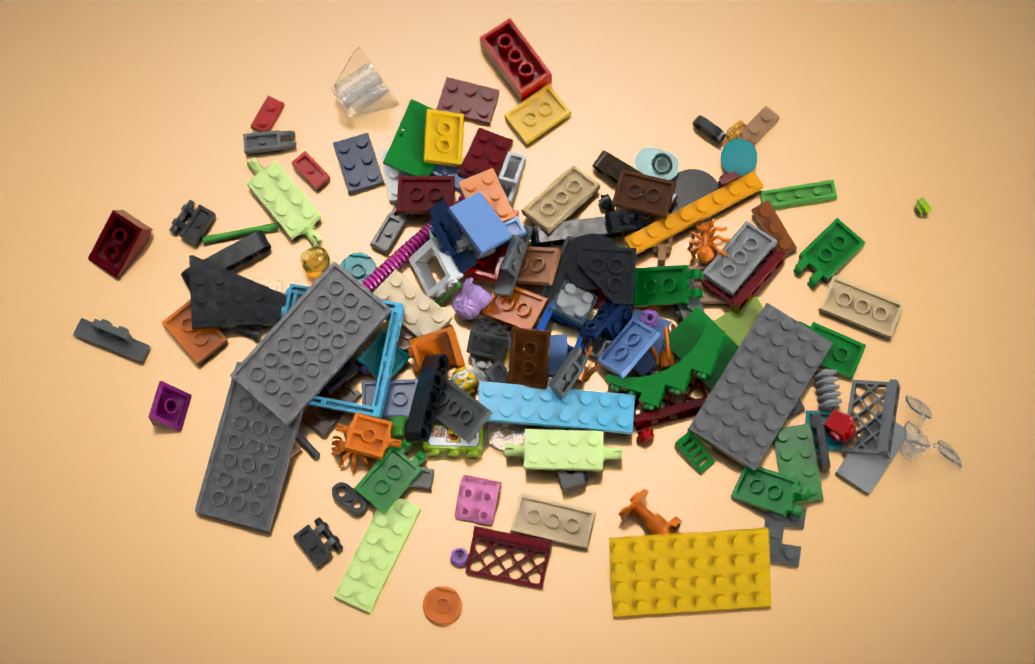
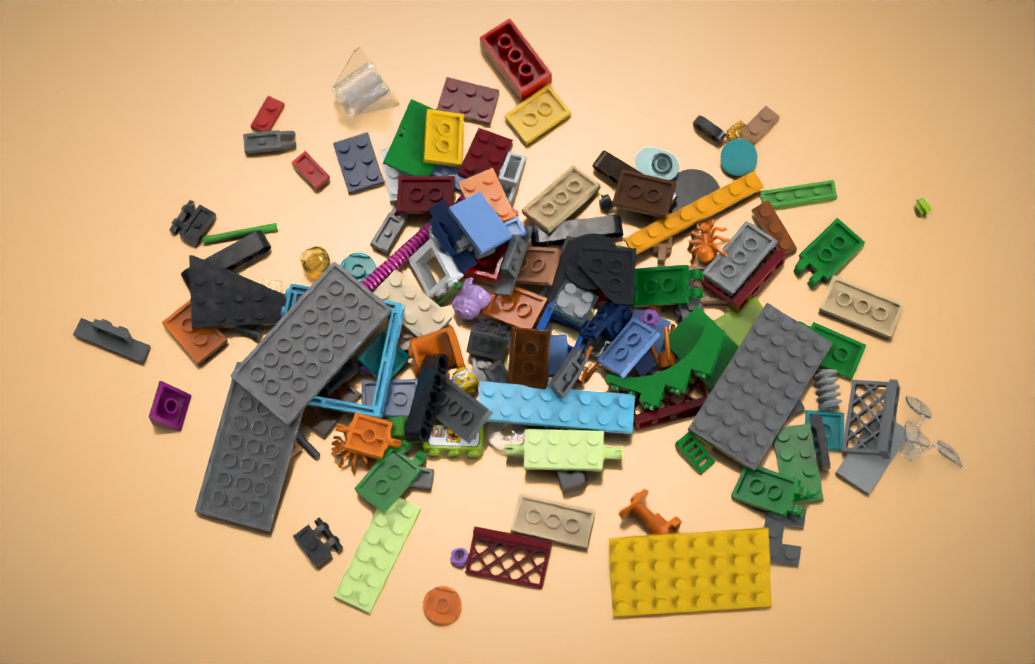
(119, 242): dark red slope -> none
(284, 200): yellowish green plate -> none
(349, 499): black plate -> none
(477, 499): bright pink bracket -> none
(626, 221): black hinge -> none
(645, 434): red plate -> none
(727, 178): dark red plate -> none
(840, 426): red brick -> none

